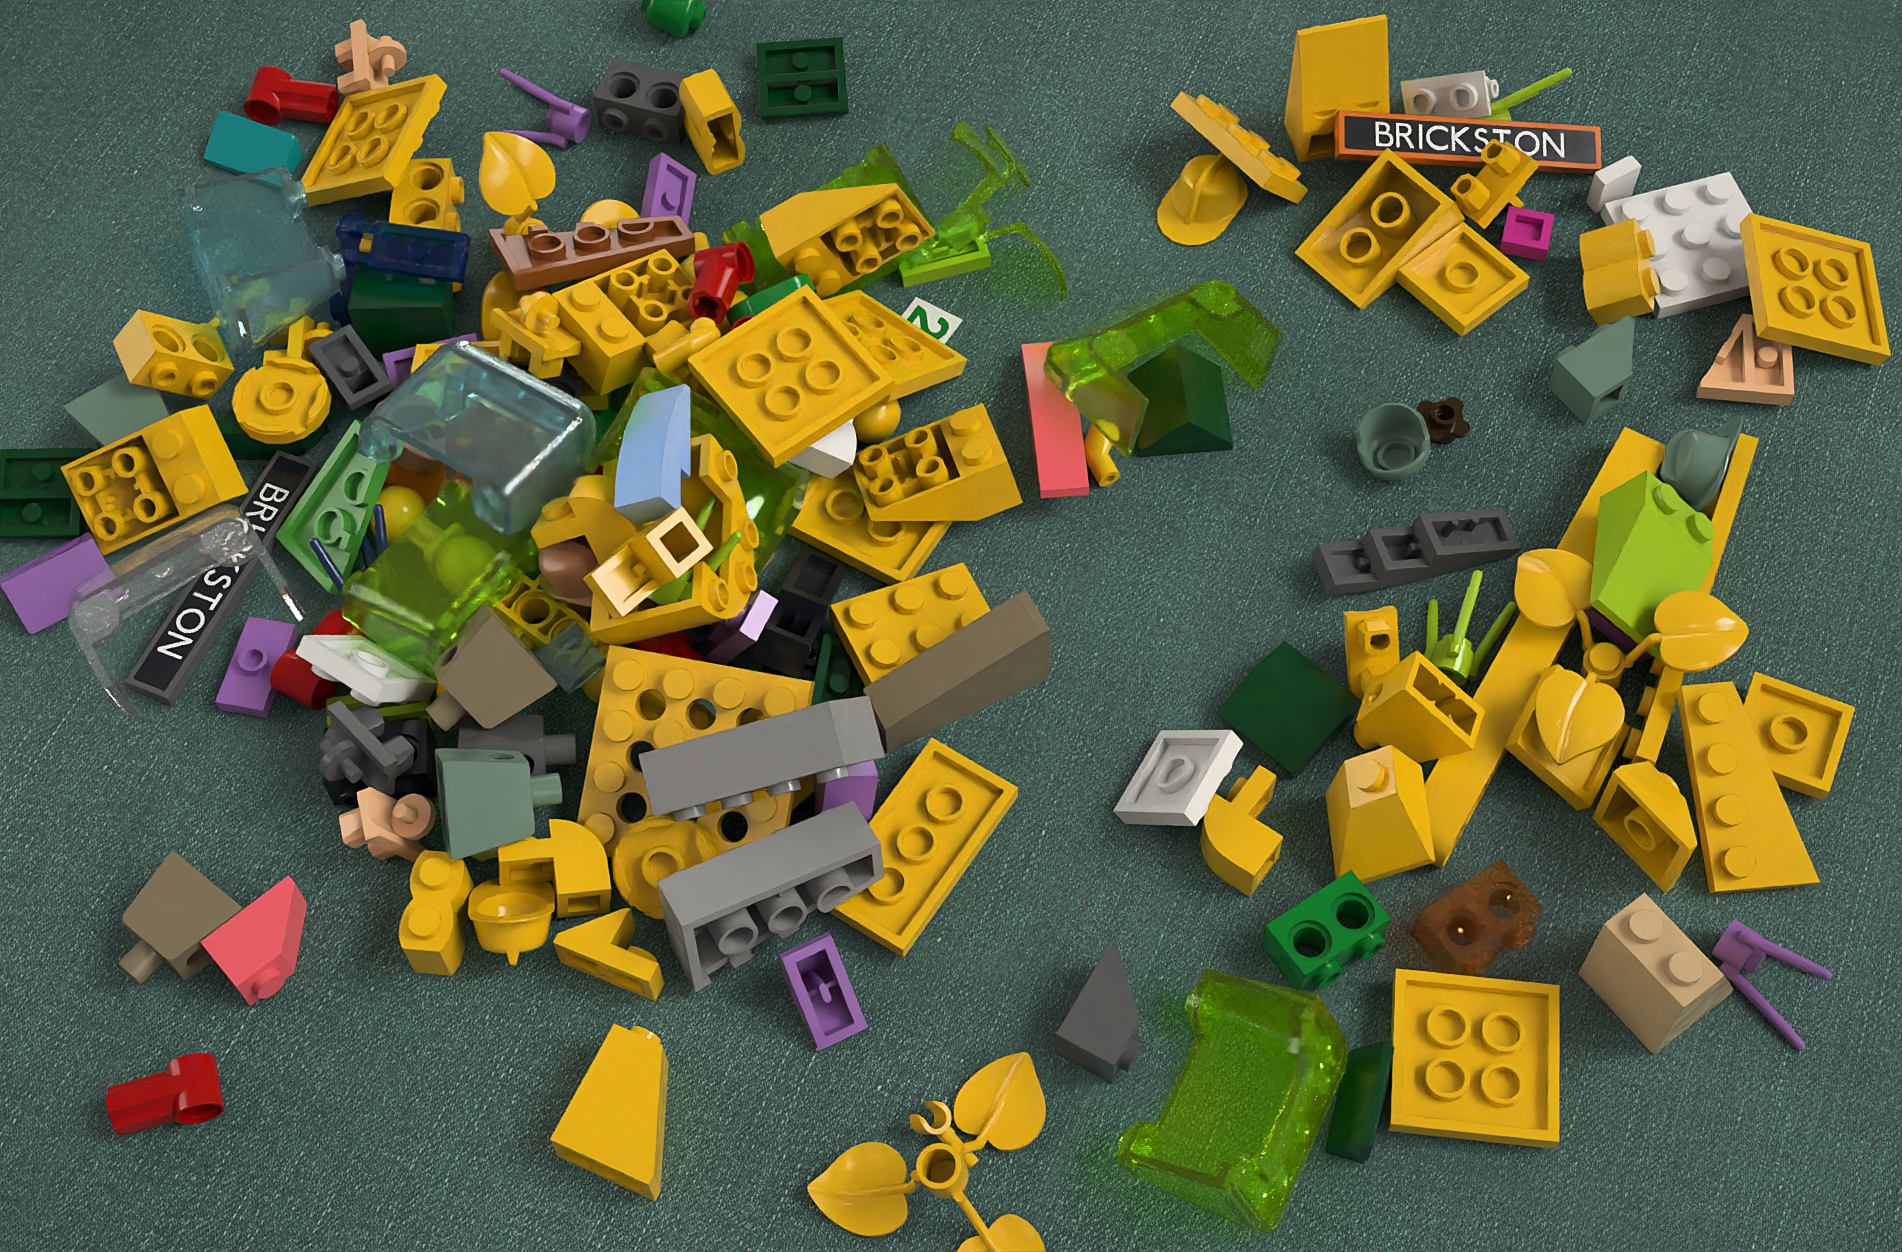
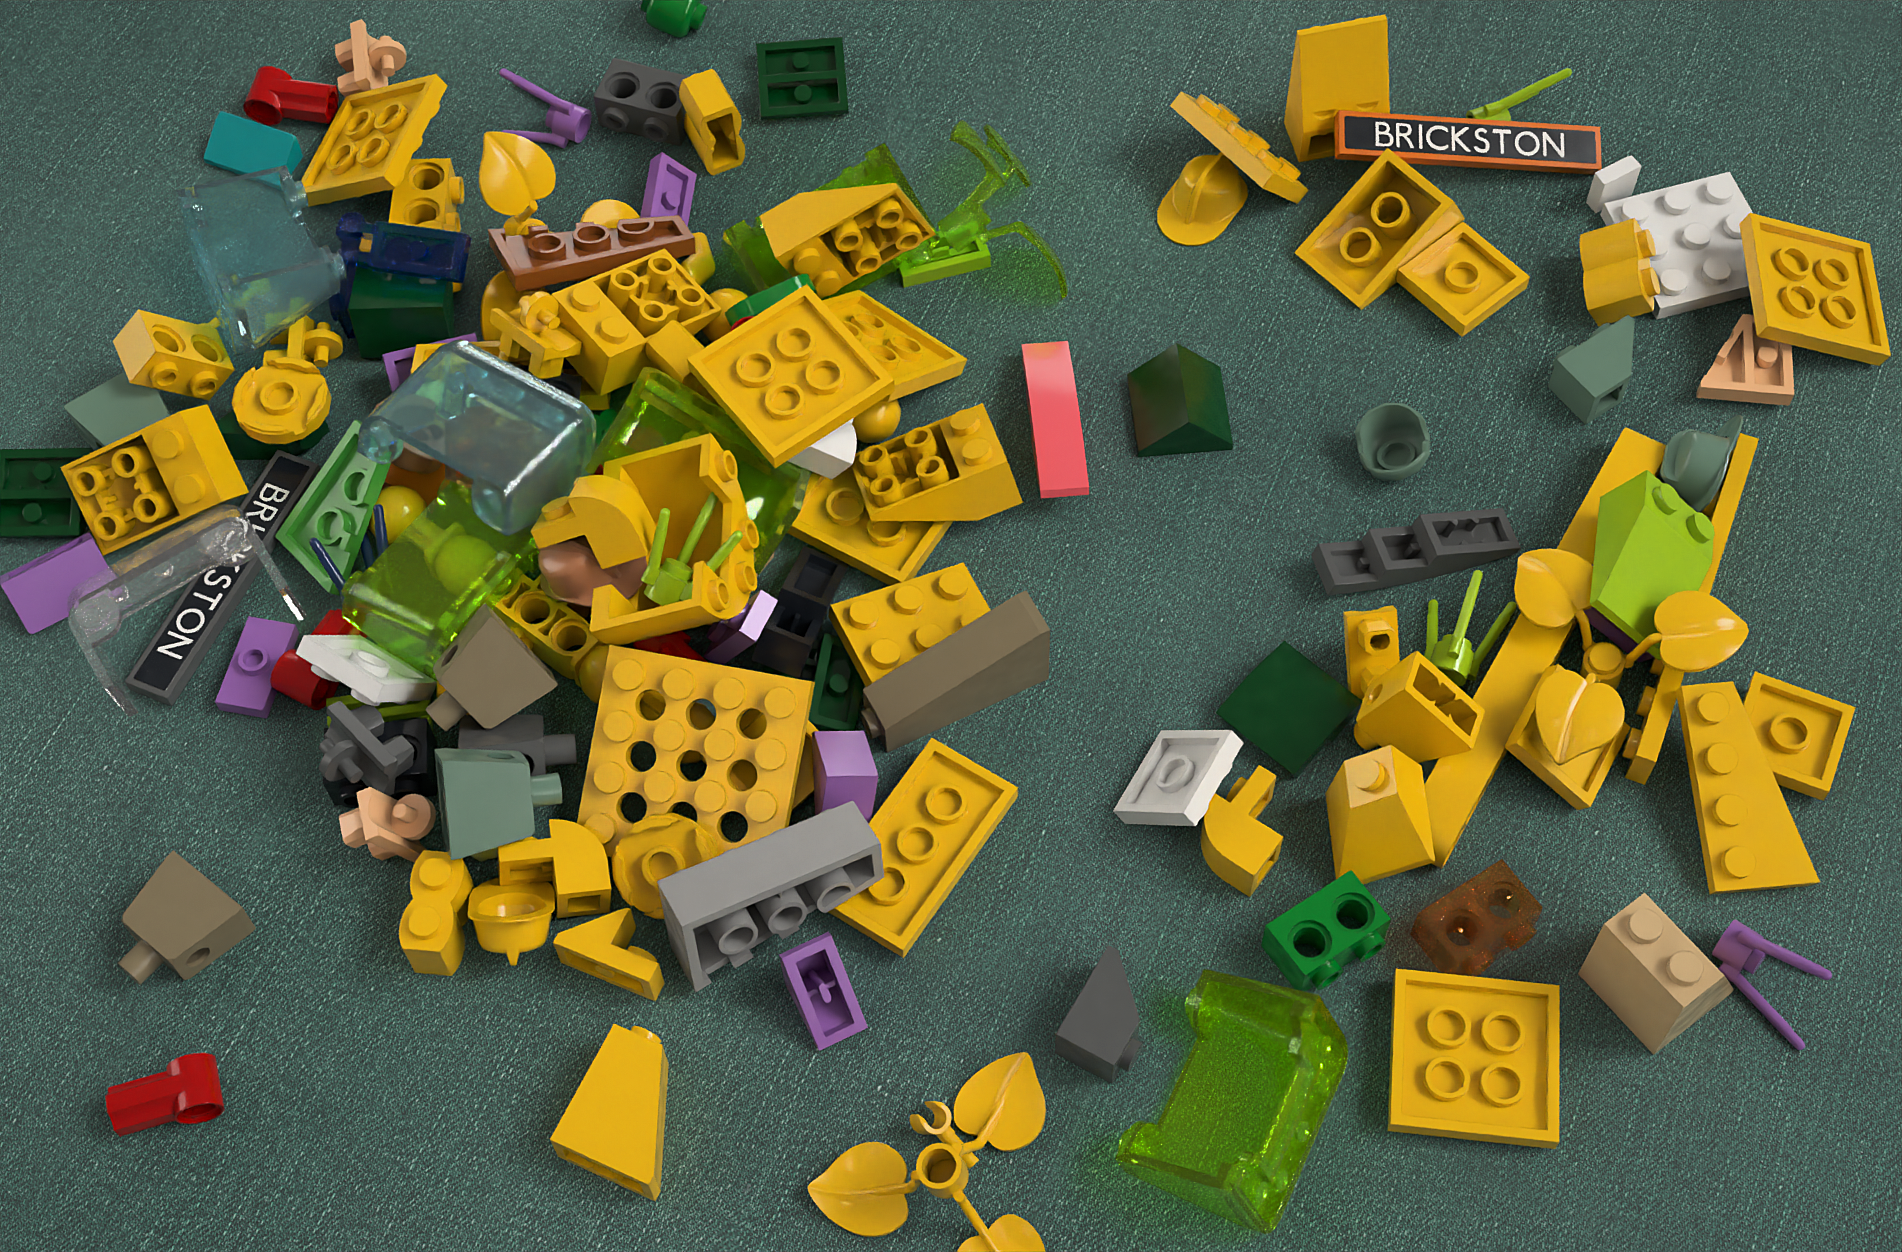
(261, 942): coral slope -> none
(350, 368): dark grey slope -> none
(572, 657): clear light blue tile -> none
(647, 562): yellow brick -> none
(654, 456): light blue slope -> none
(702, 333): yellow arm -> none
(718, 277): red piece -> none
(761, 756): light grey wedge -> none
(932, 319): white sticker -> none
(1092, 360): clear neon green windscreen -> none
(1098, 458): yellow arm -> none
(1360, 1102): dark green slope -> none
(1444, 430): dark brown plate -> none
(1450, 95): white hinge -> none
(1496, 184): yellow hips -> none
(1526, 233): dark pink plate -> none
(1648, 821): yellow slope -> none

